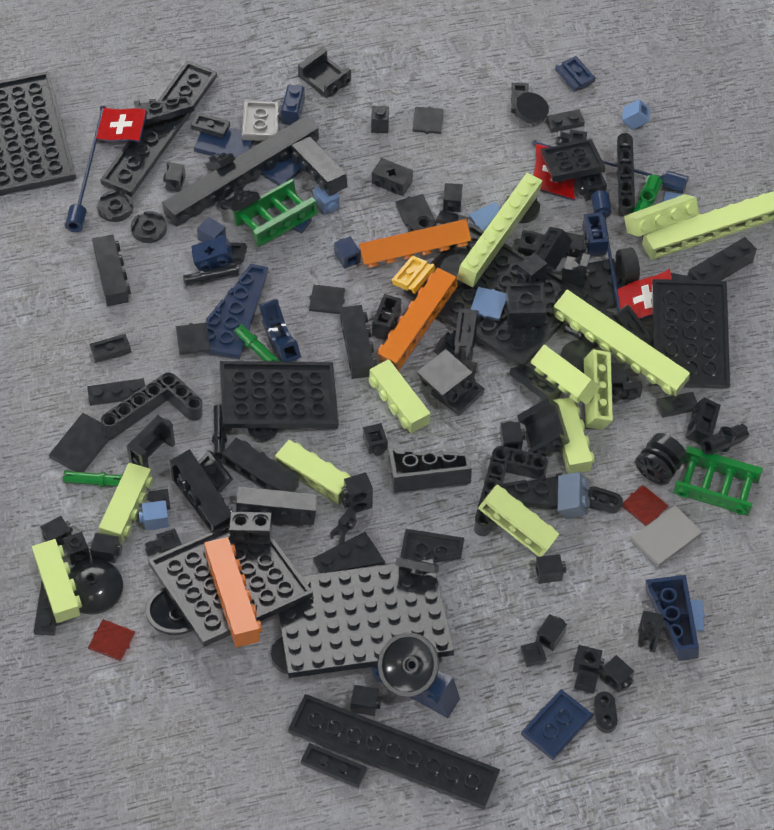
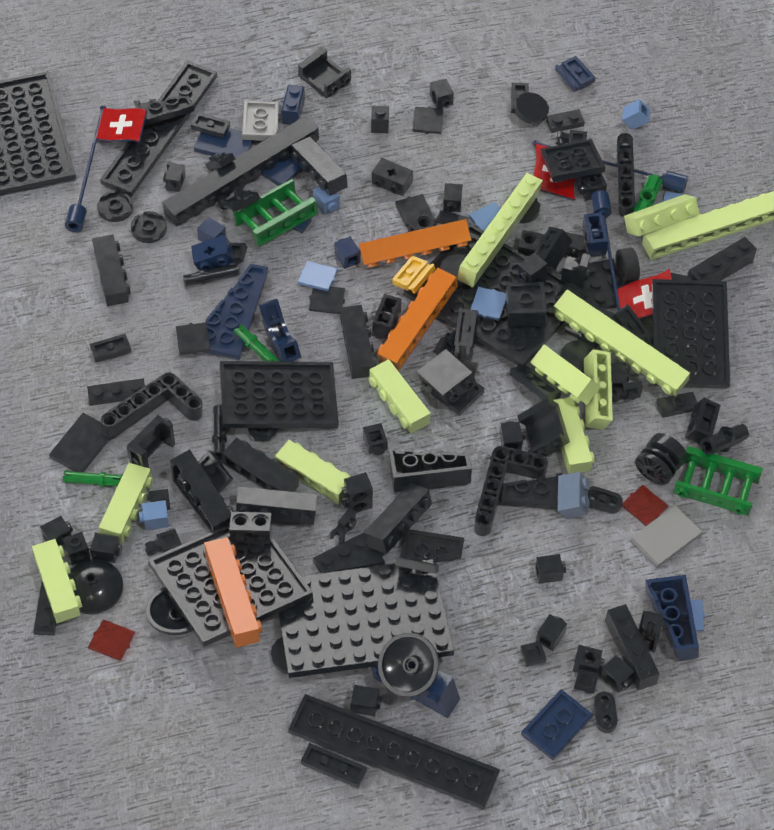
(317, 276): none -> piece
(398, 518): none -> black brick
(441, 93): none -> black brick
(518, 520): yellowish green brick -> none
(632, 646): none -> black brick

